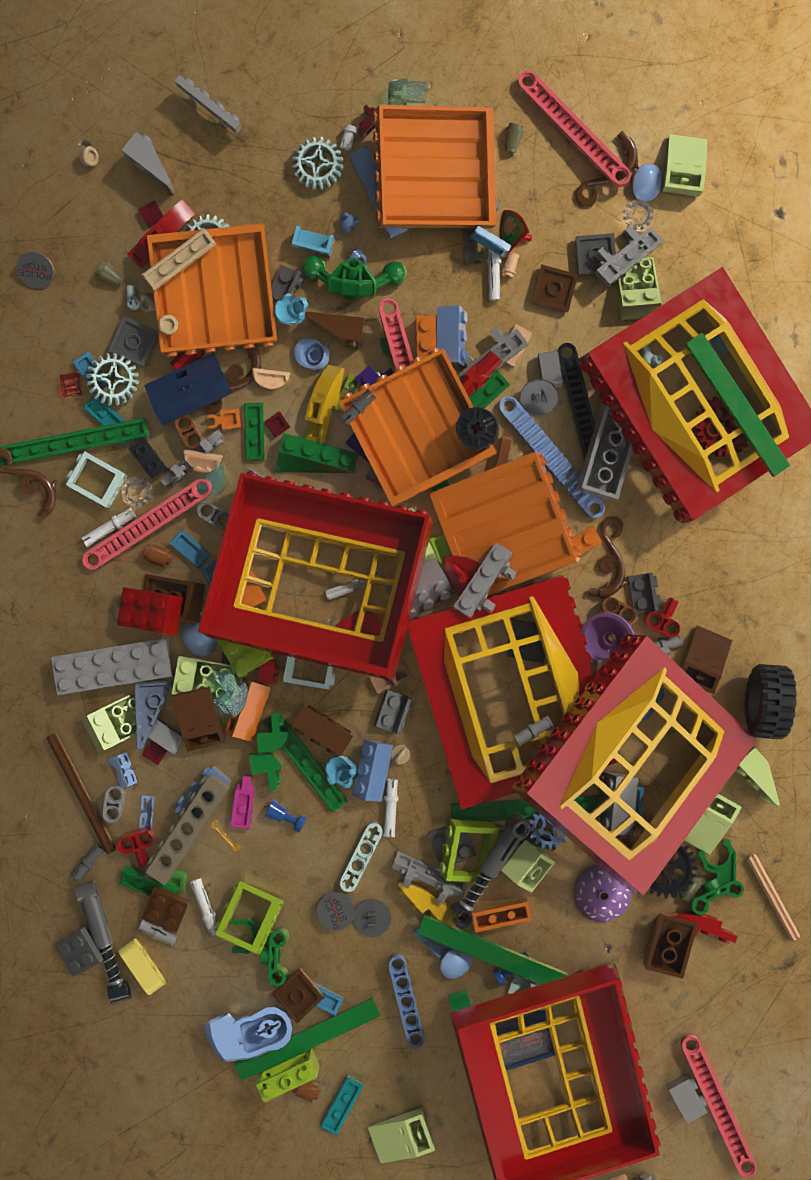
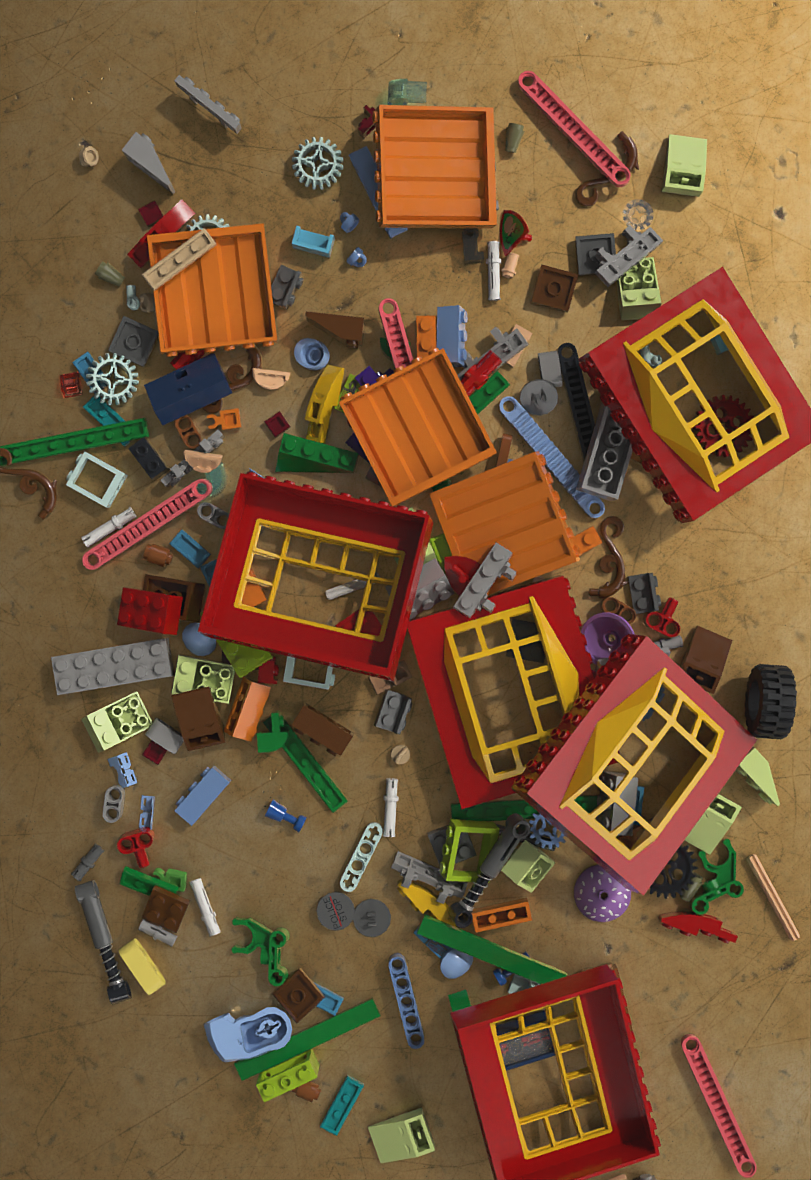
(35, 270): dark grey piece -> none
(78, 951): dark grey plate -> none
(81, 793): reddish brown axle -> none
(128, 489): clear gear -> none
(148, 703): sand blue wing -> none
(163, 872): dark tan brick -> none
(168, 324): tan tile -> none
(215, 825): clear yellow hinge -> none
(234, 695): clear light blue brick -> none
(243, 804): dark pink hinge -> none
(254, 431): green tile -> none
(267, 763): green brick -> none
(267, 923): lime window -> none
(290, 310): medium azure hair -> none
(340, 770): medium azure hair -> none
(348, 137): white pin -> none
(352, 276): green piece -> none
(357, 407): dark grey pin -> none
(372, 770): medium blue brick -> none
(483, 438): black wheel -> none
(490, 241): dark azure tile -> none
(533, 730): light grey pin -> none
(647, 182): light blue hat -> none
(670, 945): reddish brown slope -> none
(686, 1098): light grey brick -> none
(737, 404): green tile -> none

